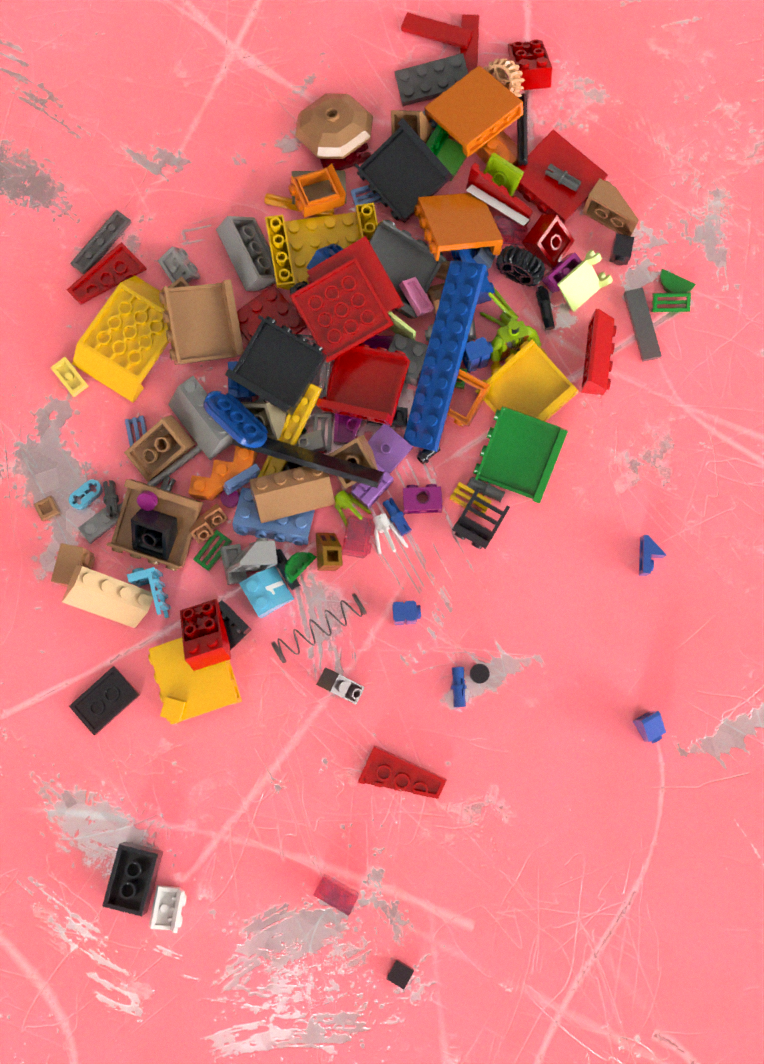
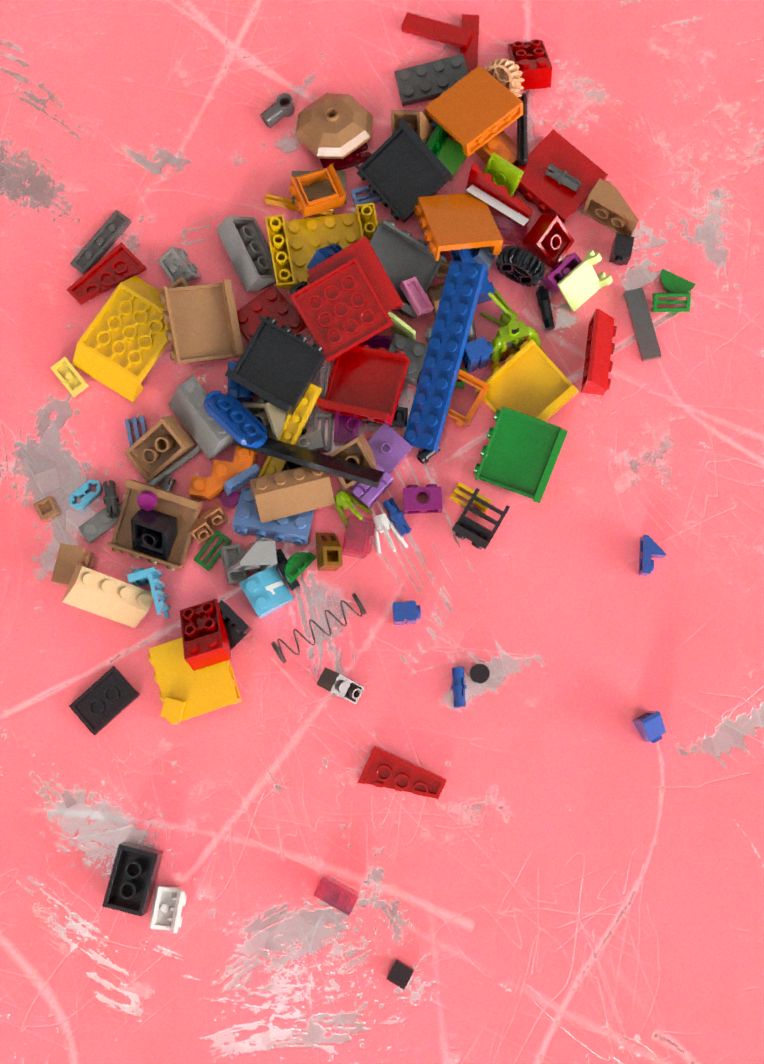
(277, 111): none -> dark grey piece
(486, 489): dark grey axle -> none

